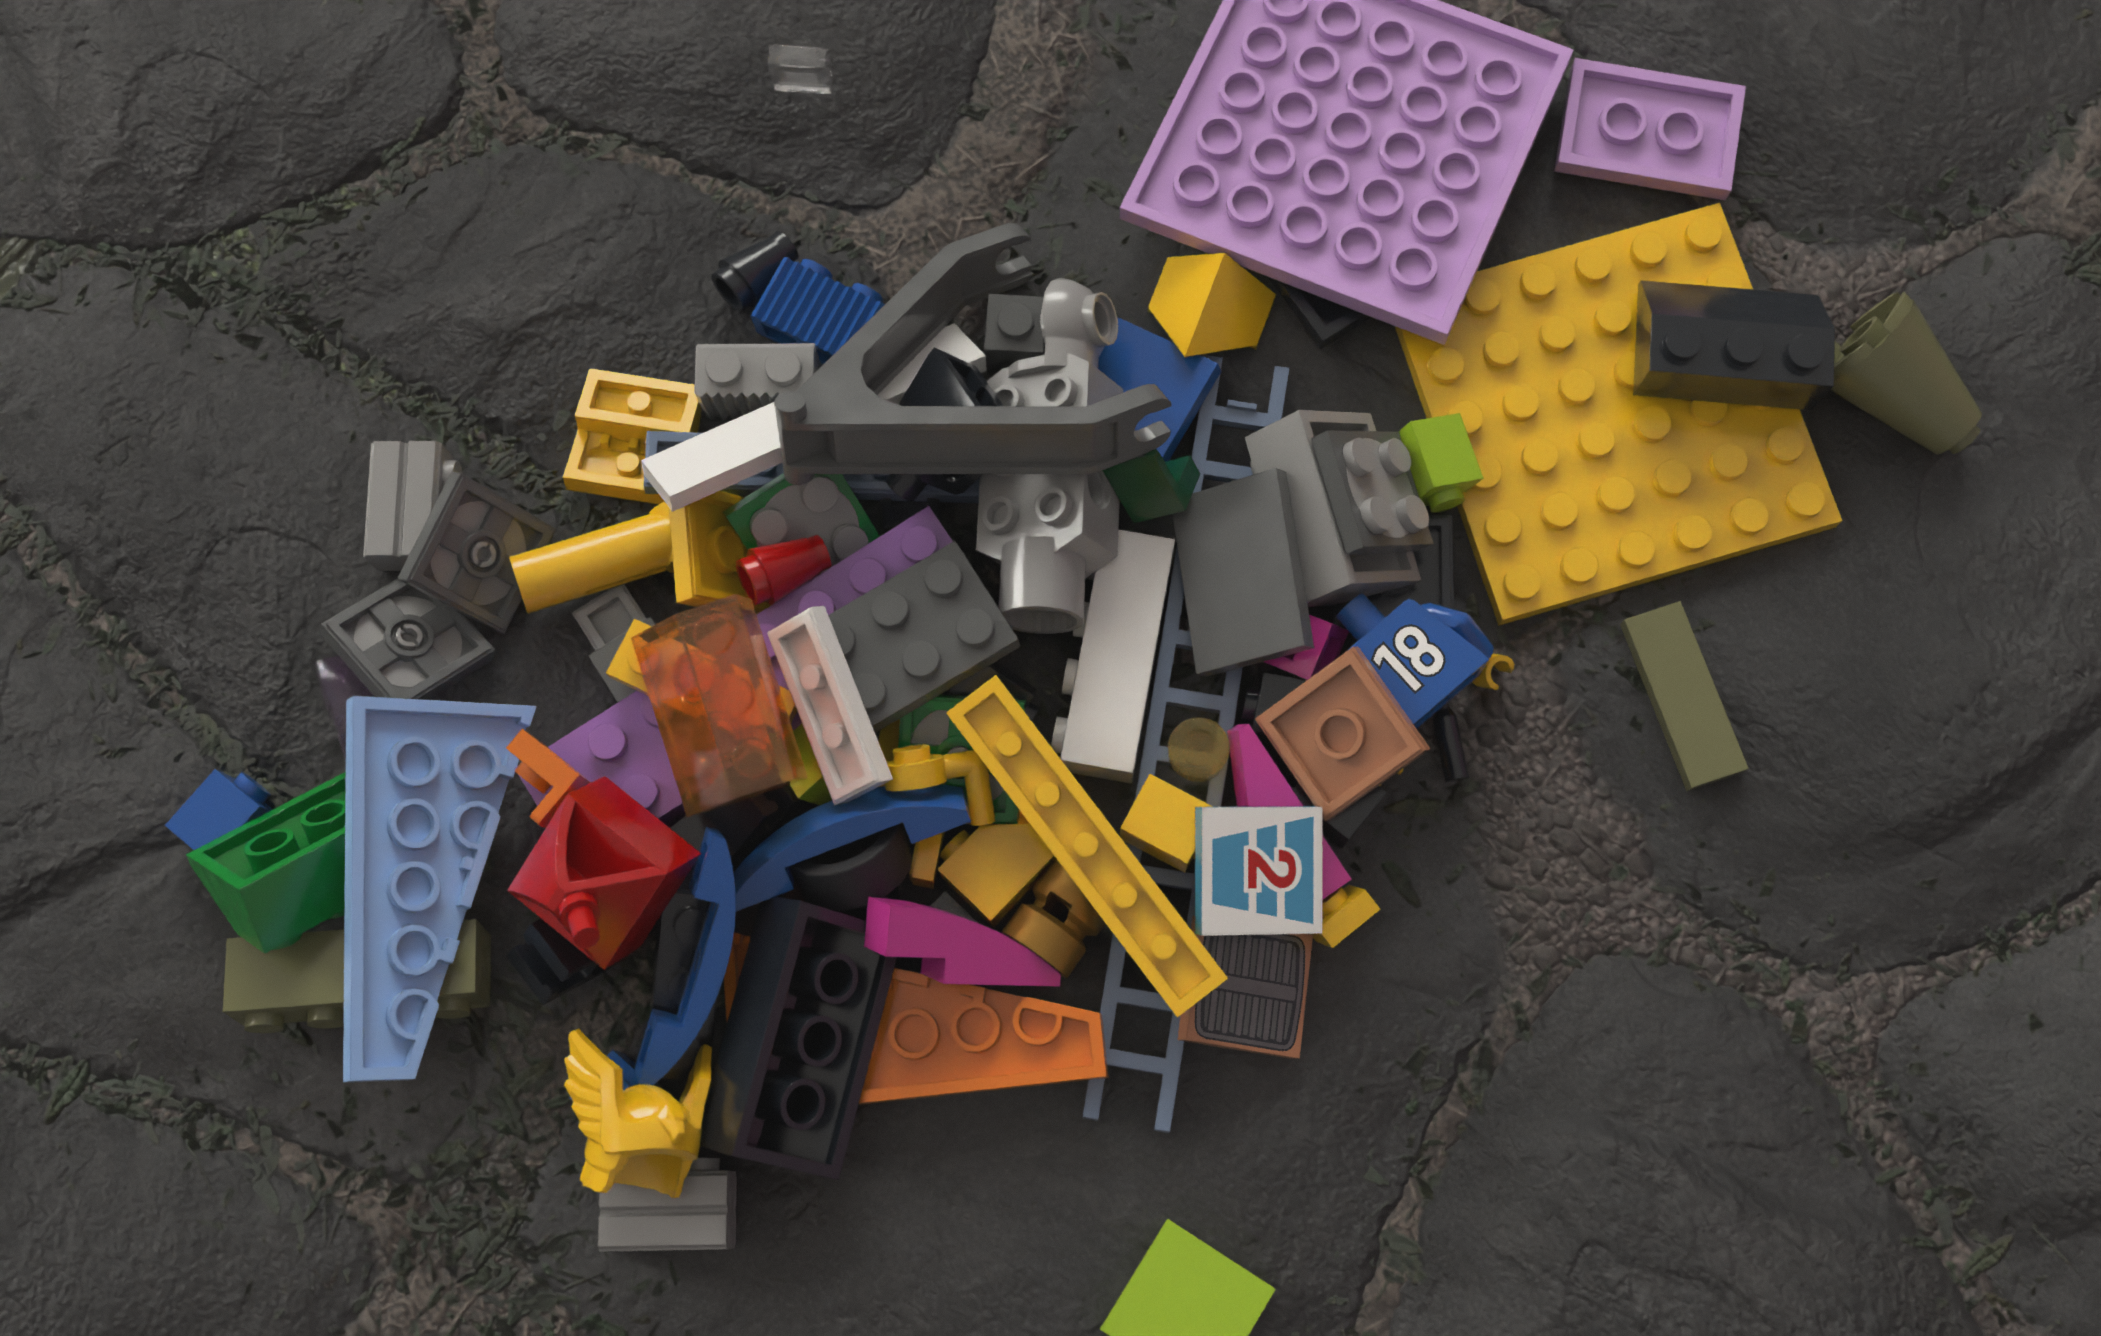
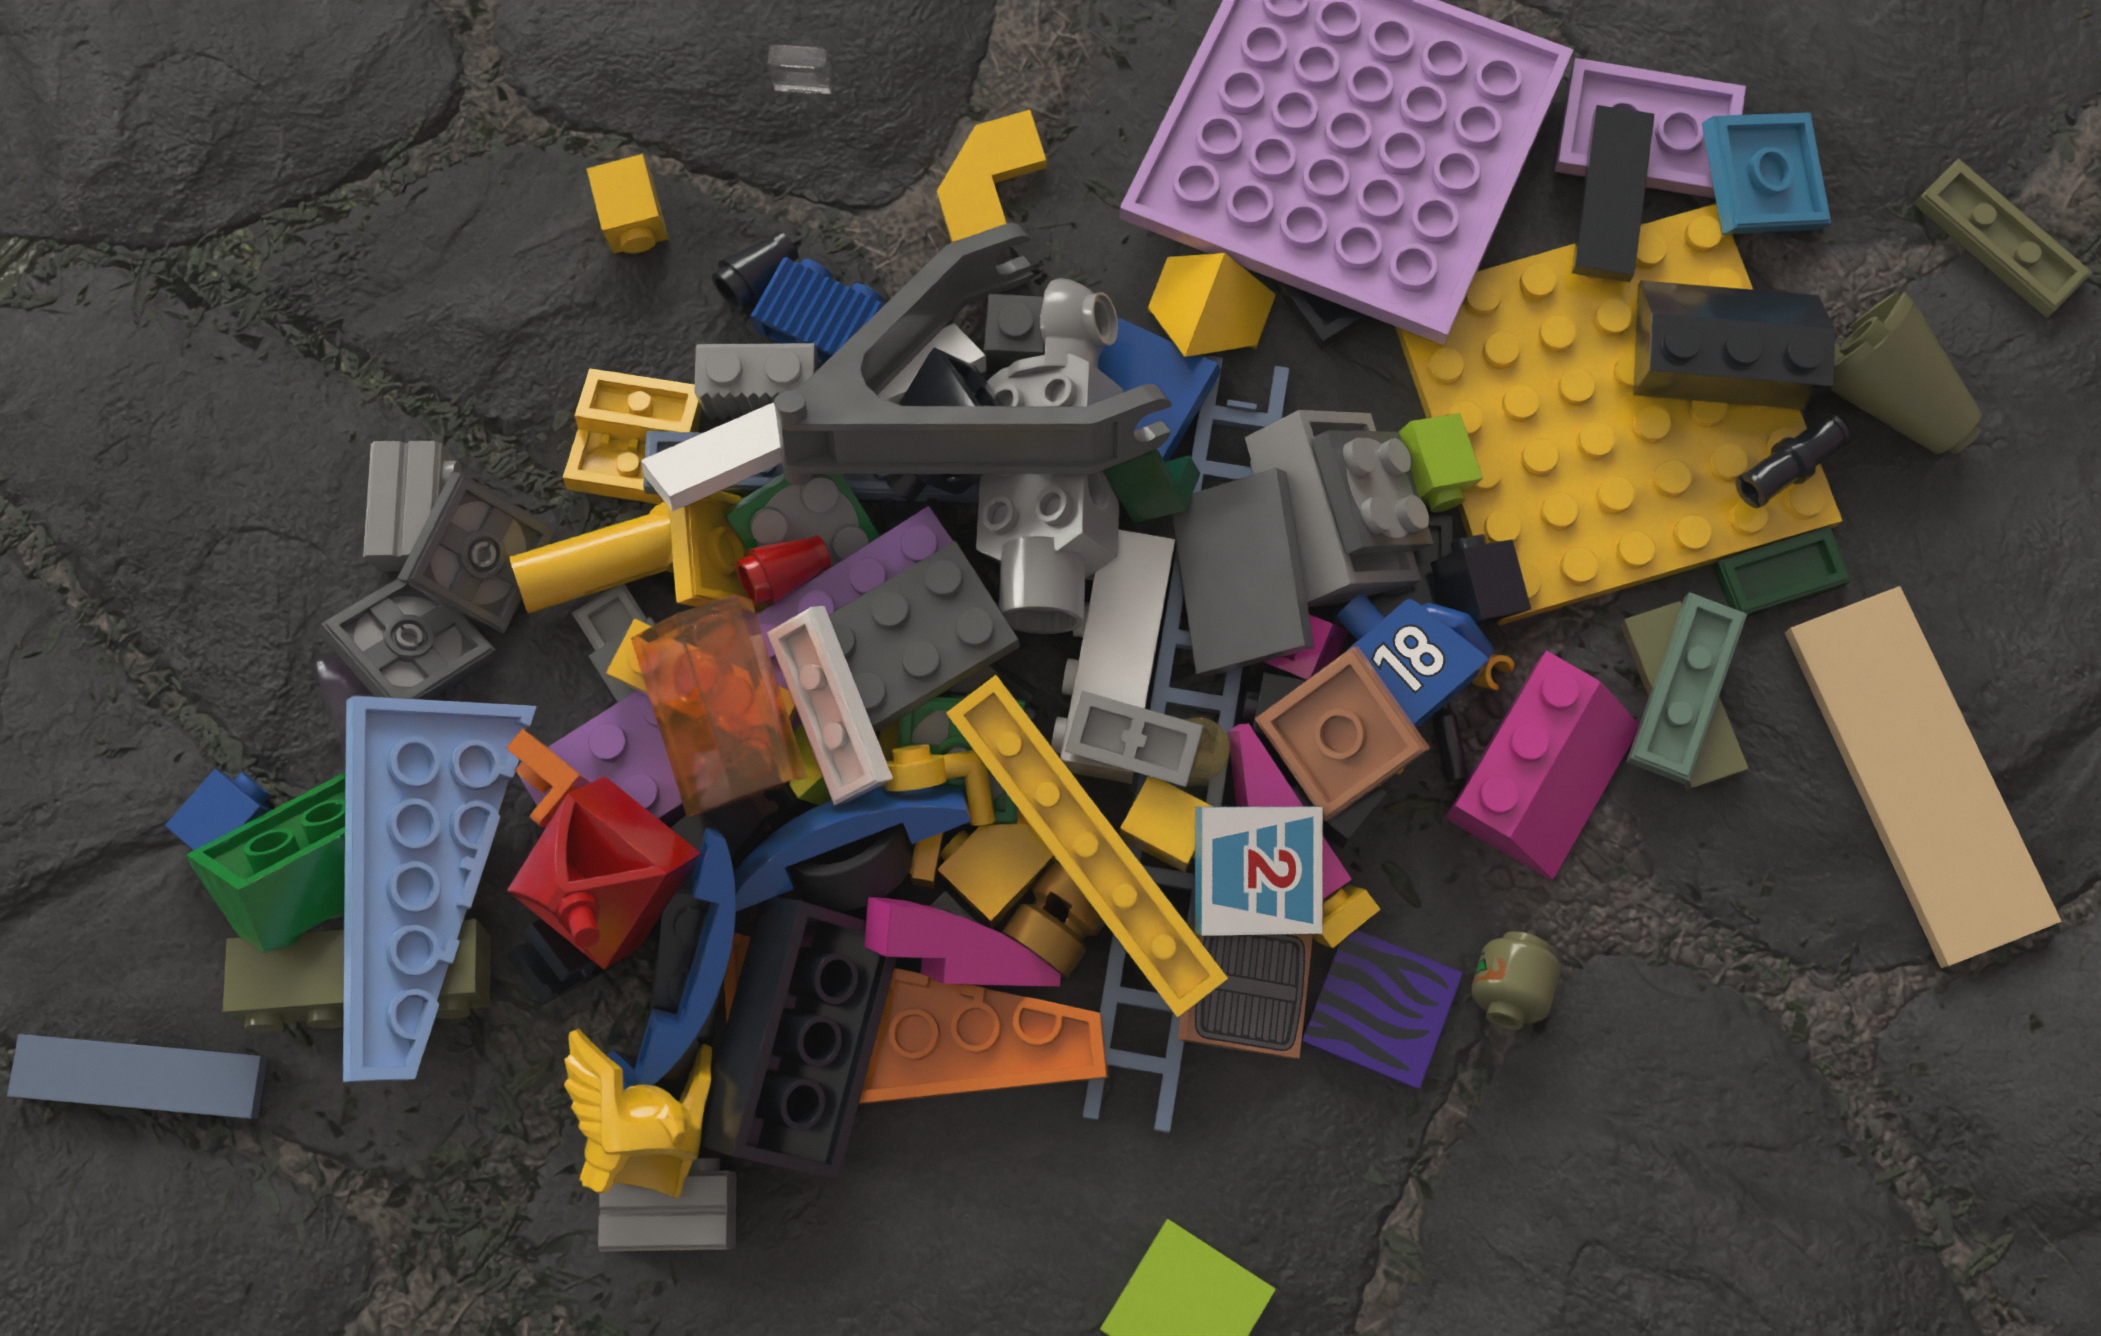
(137, 1076): none -> sand blue tile
(627, 204): none -> yellow brick
(990, 155): none -> yellow tile
(1134, 738): none -> light grey hinge
(1382, 1008): none -> dark purple tile
(1481, 579): none -> black brick
(1516, 980): none -> olive head
(1545, 766): none -> dark pink slope
(1613, 193): none -> black tile
(1686, 688): none -> sand green tile
(1766, 173): none -> dark azure tile
(1782, 572): none -> dark green tile
(1792, 460): none -> black pin
(1922, 777): none -> tan tile
(2003, 238): none -> olive tile

